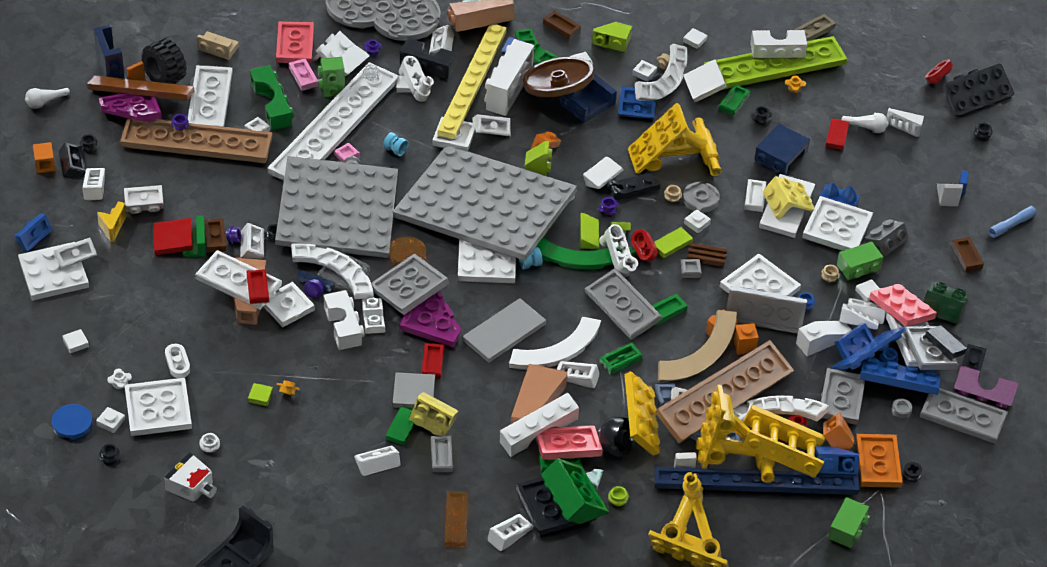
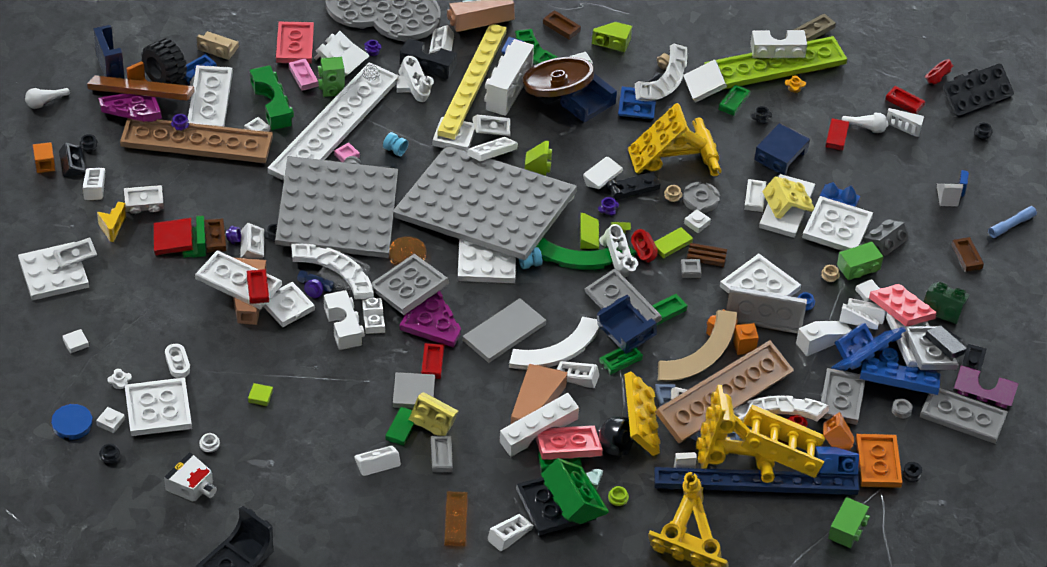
(33, 232): blue tile -> none
(199, 61): none -> blue tile
(287, 387): light orange plate -> none
(492, 149): none -> white tile
(548, 136): orange bracket -> none
(626, 324): none -> dark blue panel
(644, 70): white plate -> none
(695, 38): white tile -> none
(905, 100): none -> red tile

